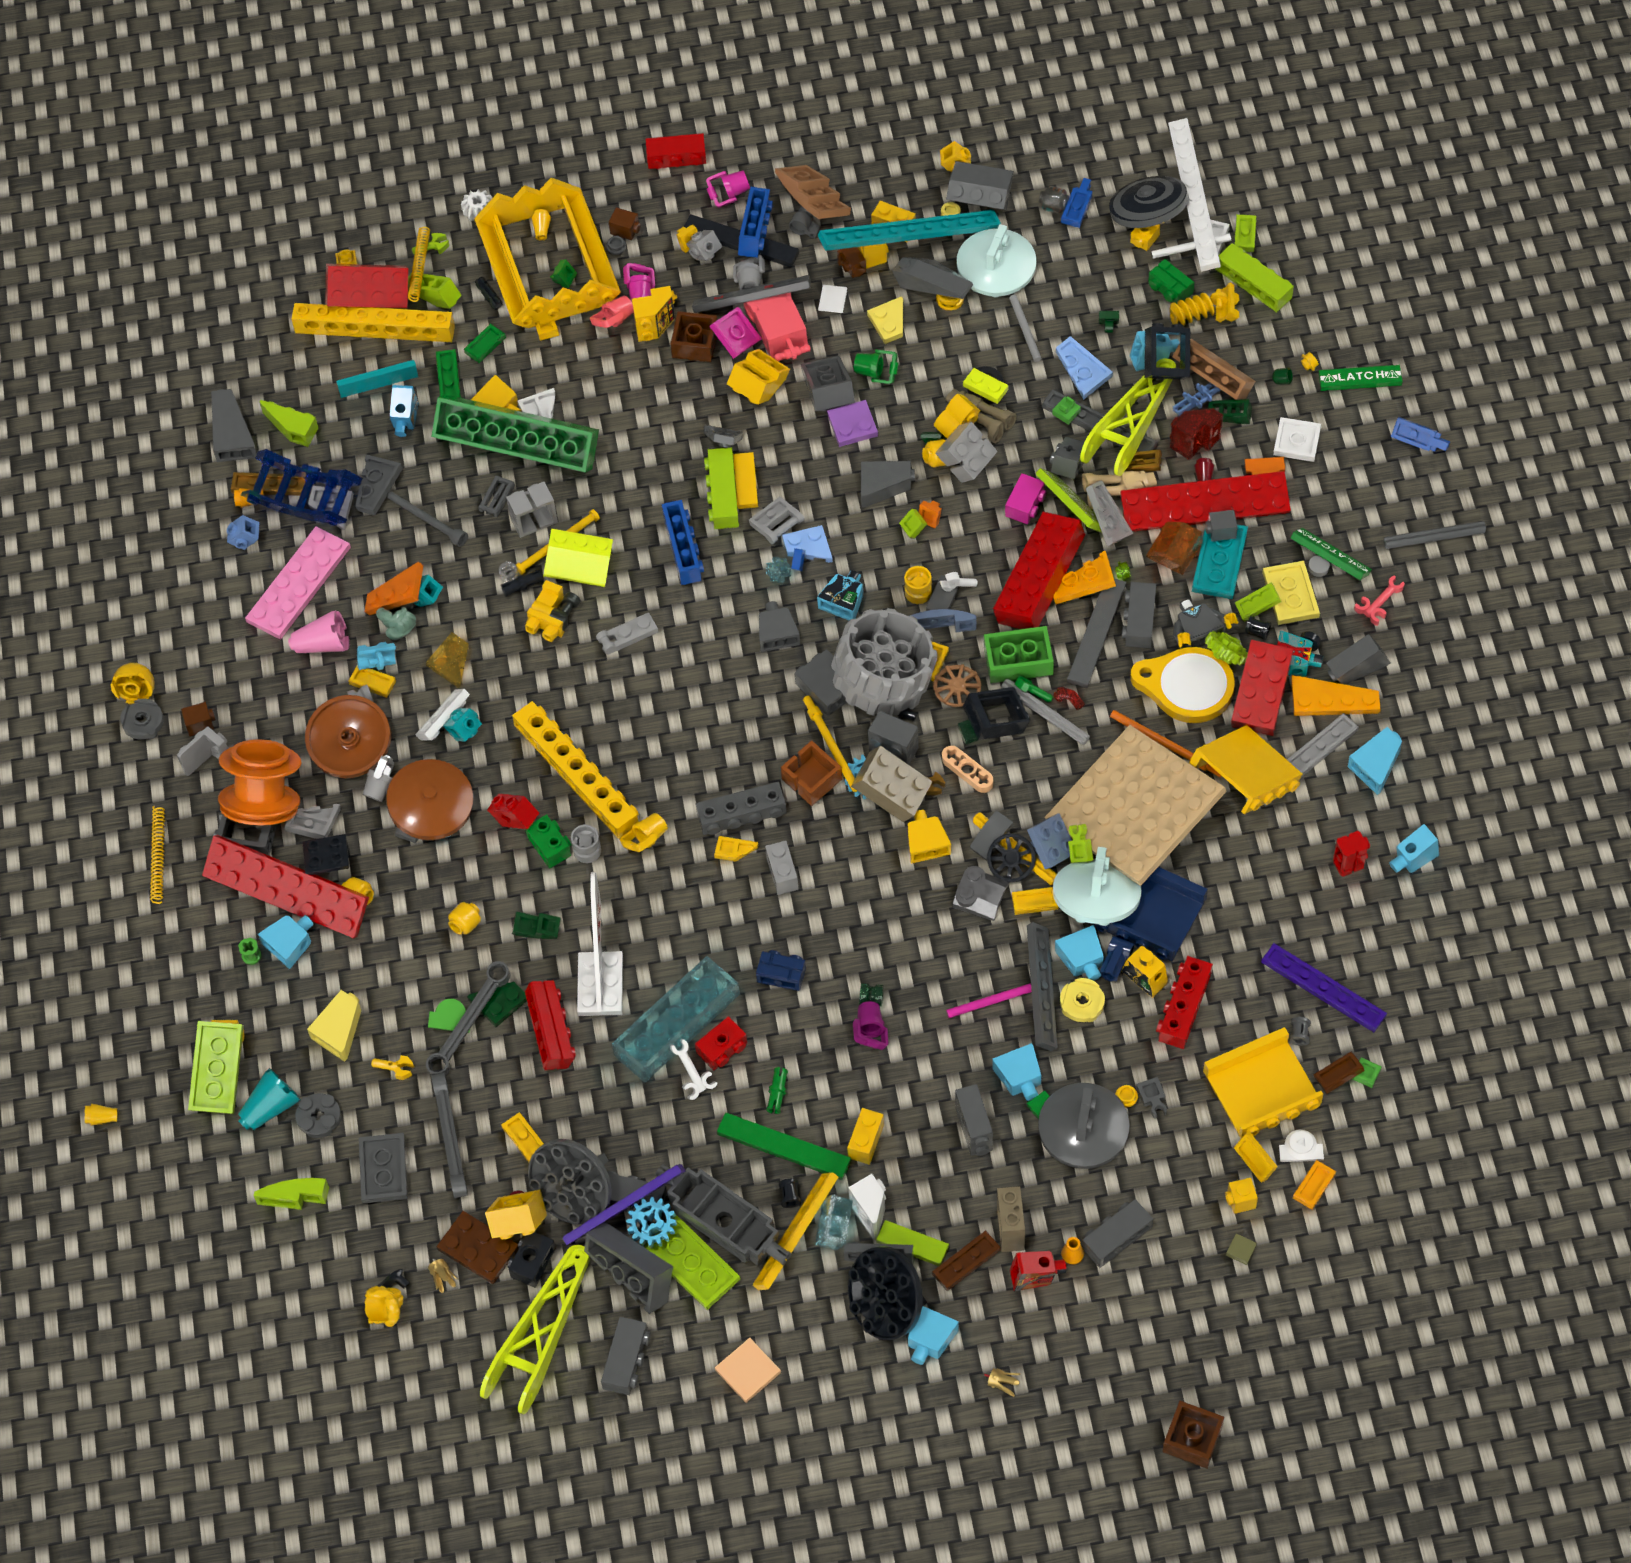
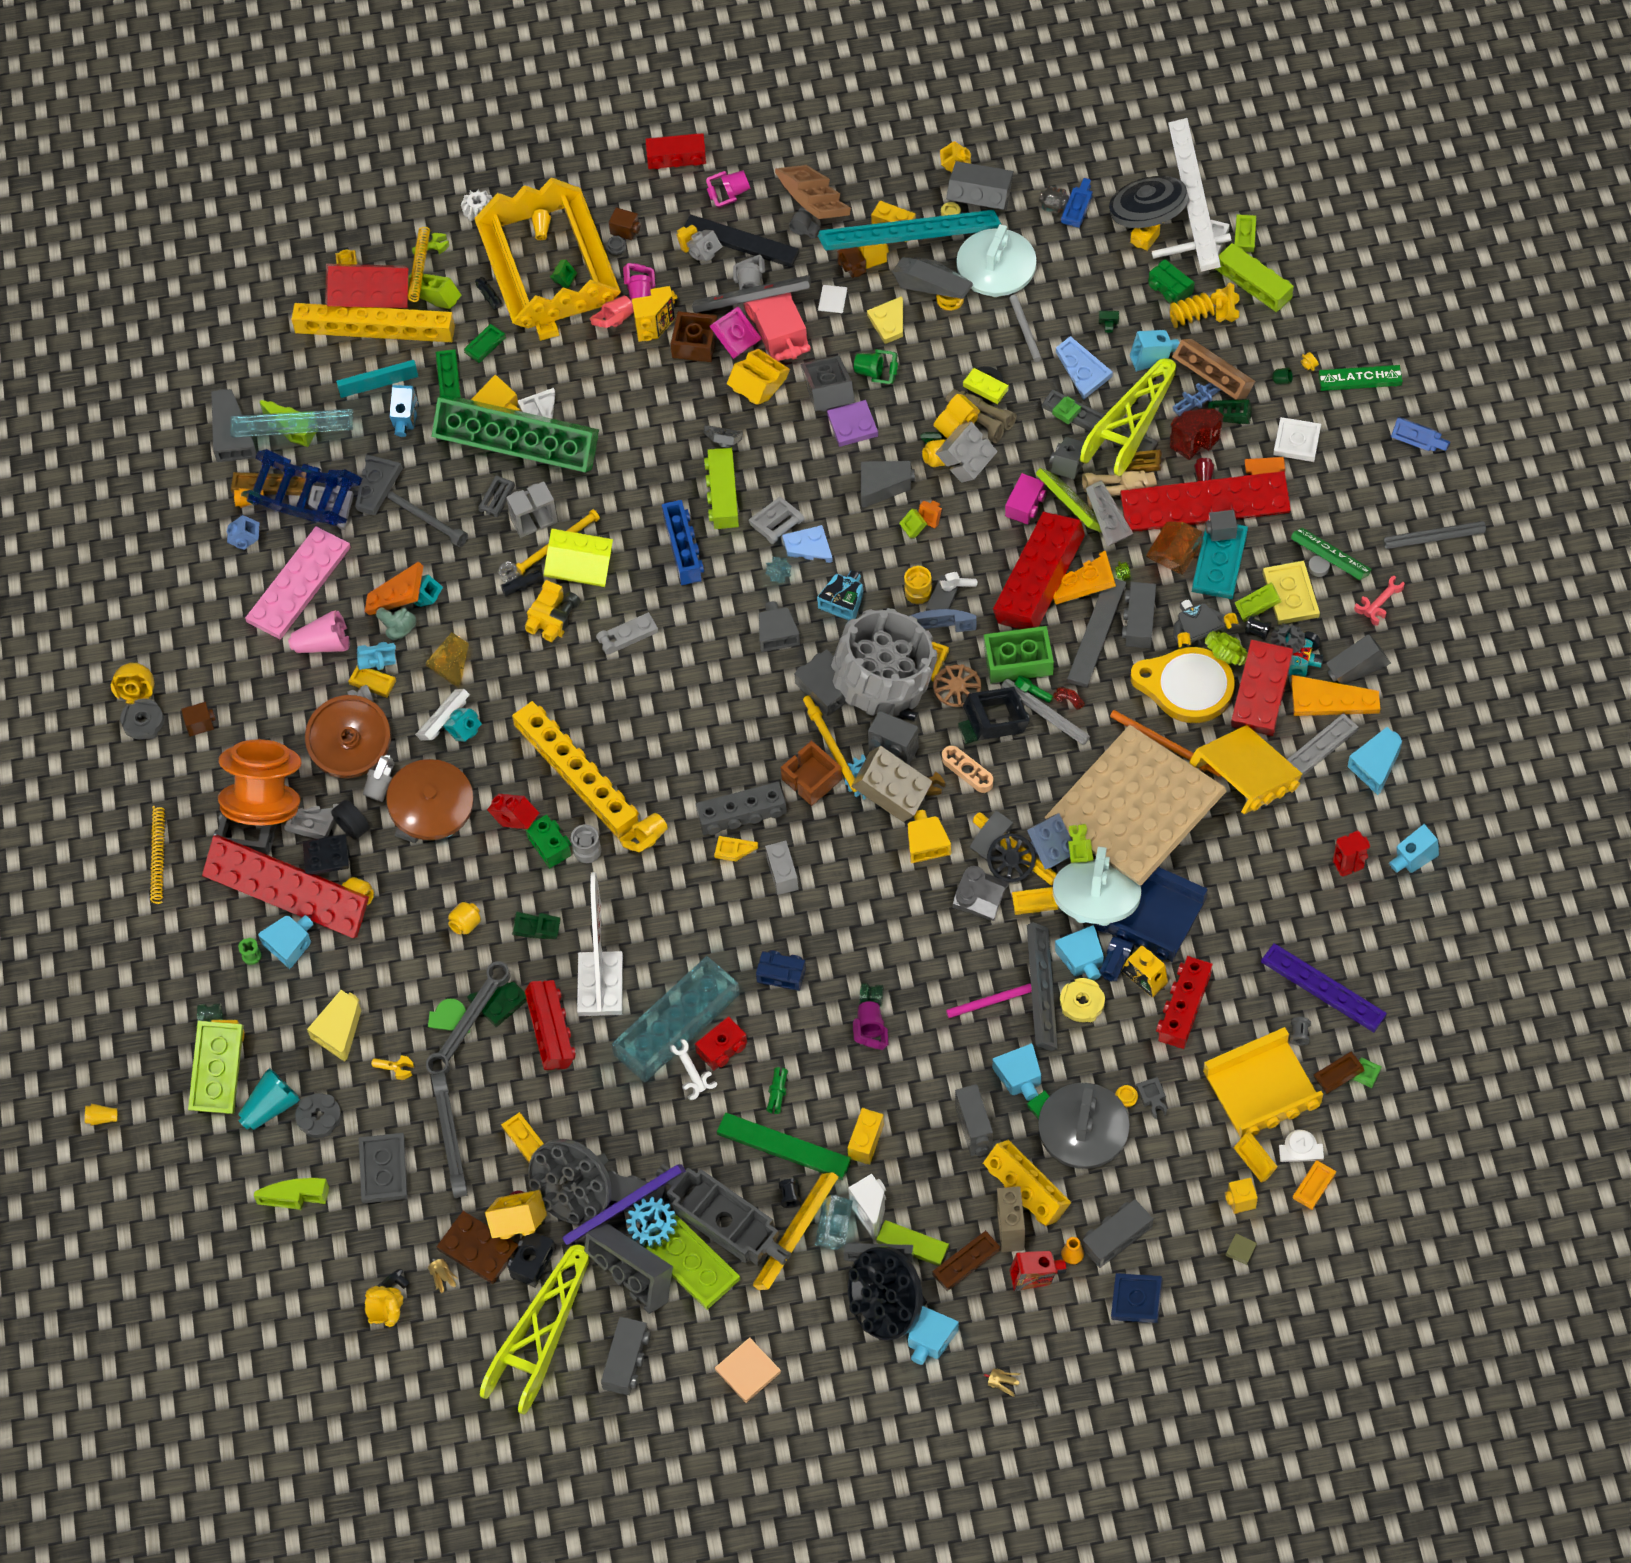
(200, 749): light grey bracket -> none
(209, 1013): none -> clear green wheel
(291, 423): none -> clear light blue tile
(350, 819): none -> black tyre
(745, 480): yellow tile -> none
(754, 222): blue brick -> none
(798, 559): blue tile -> none
(1037, 1190): none -> yellow brick
(1136, 1298): none -> dark blue plate
(1151, 370): black window -> none
(1193, 1434): reddish brown brick -> none
(1297, 637): none -> dark grey gear

